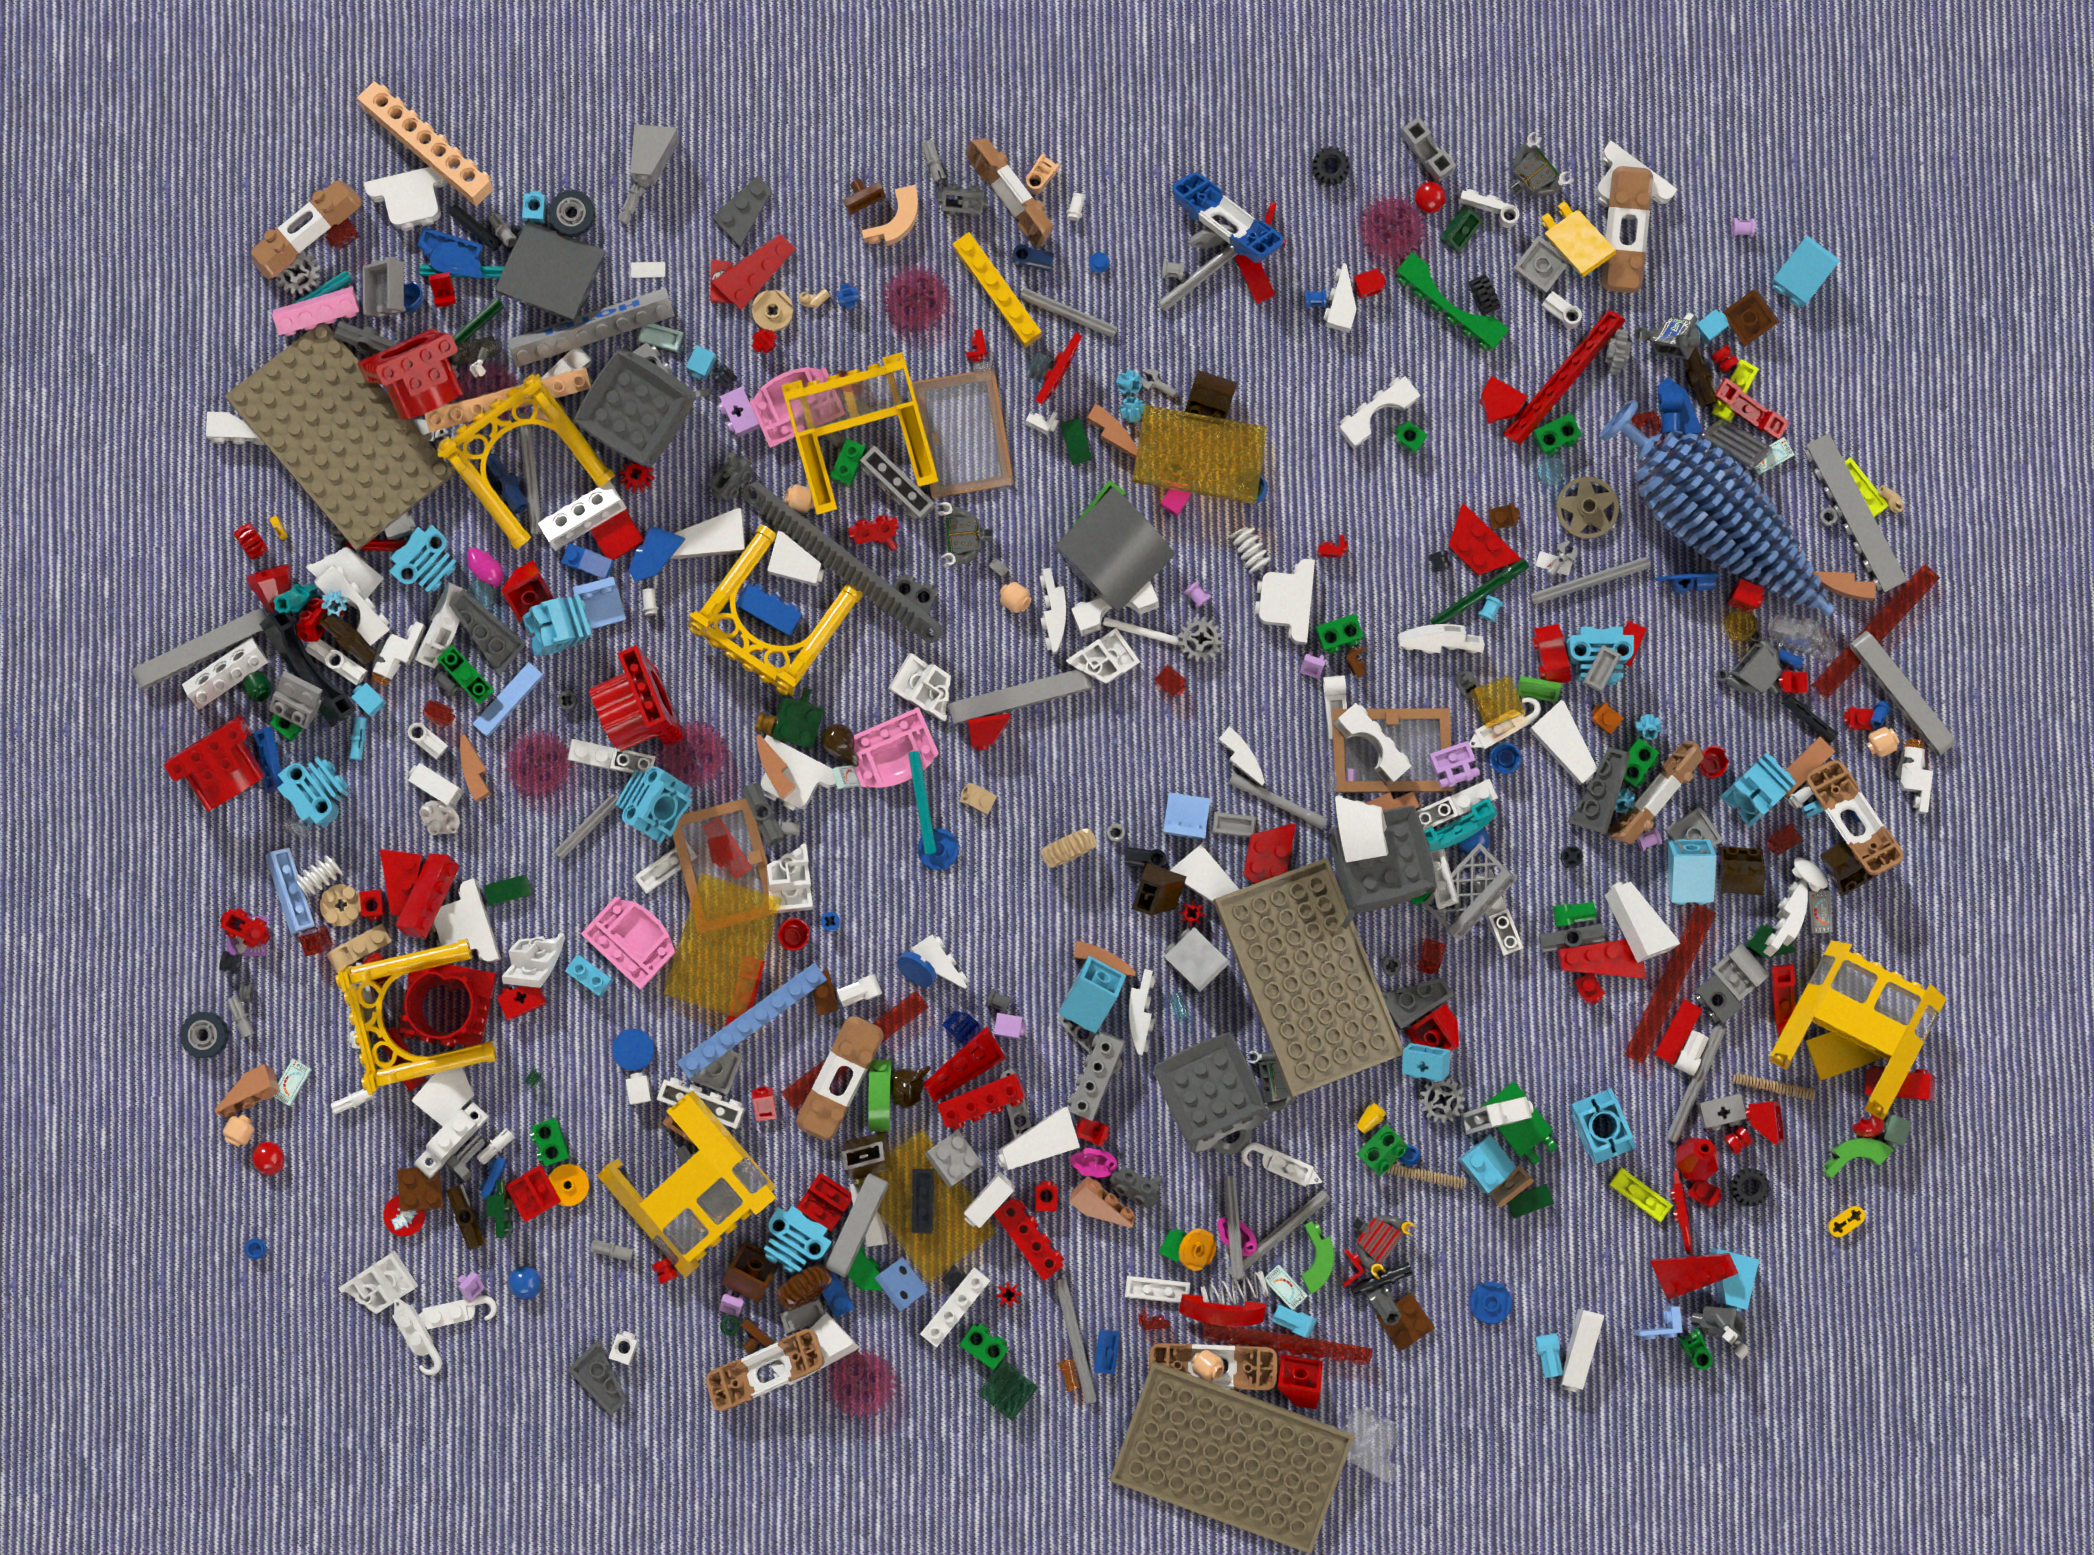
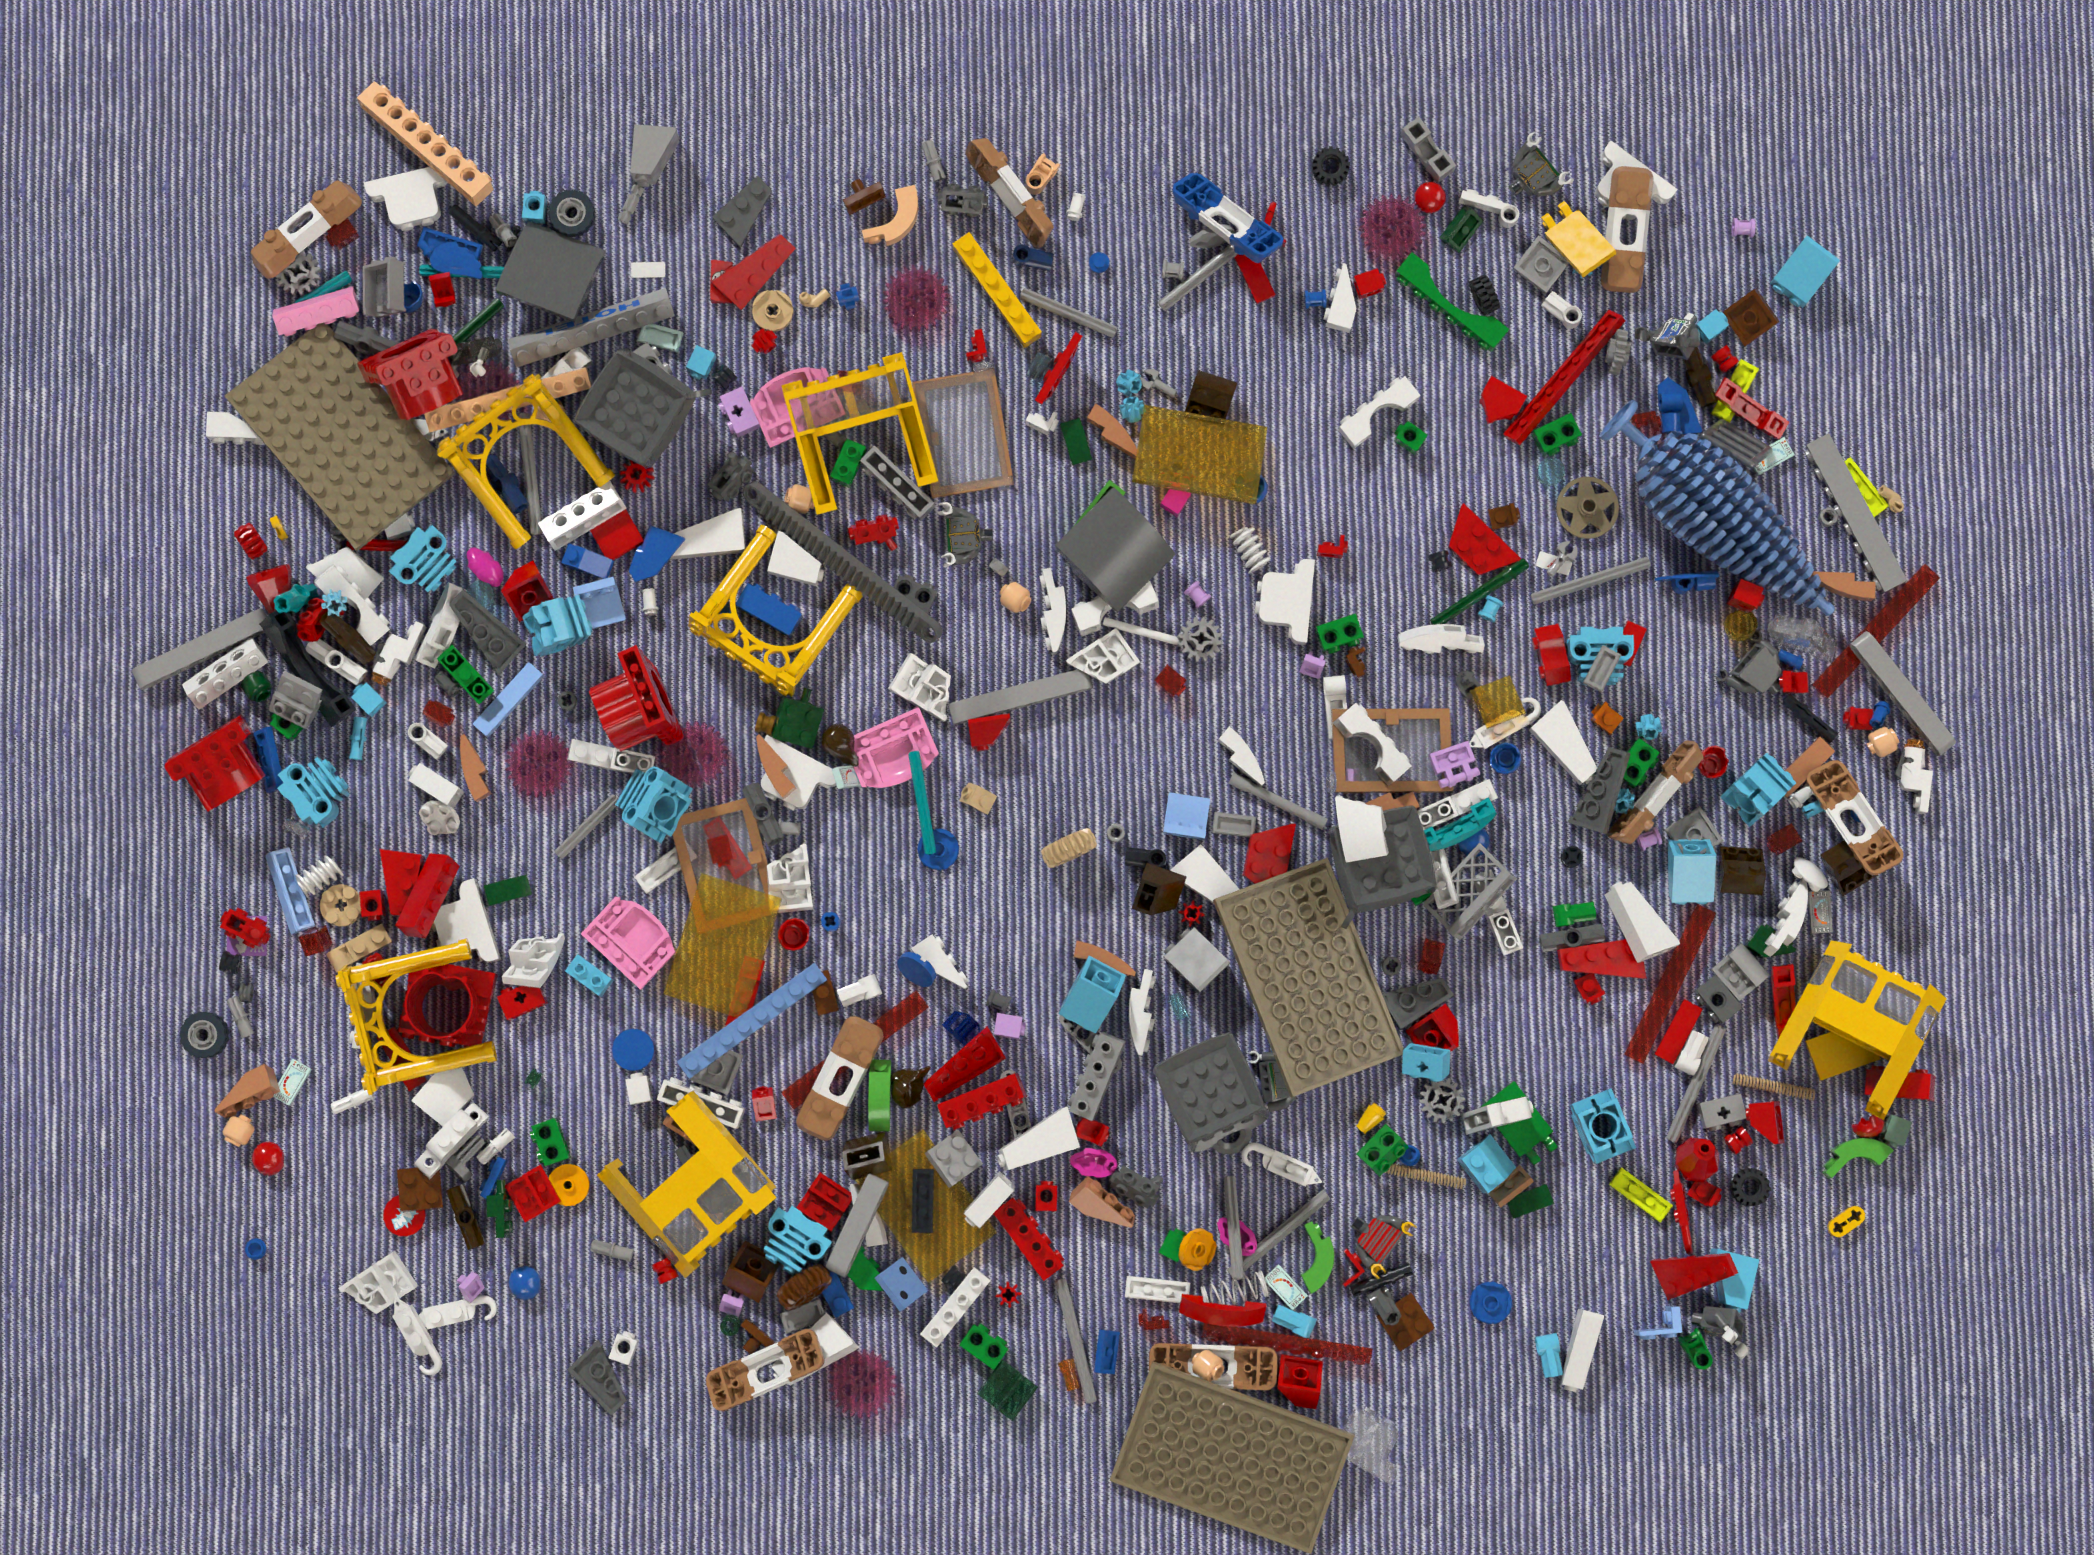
(1538, 689): bright green tile -> none

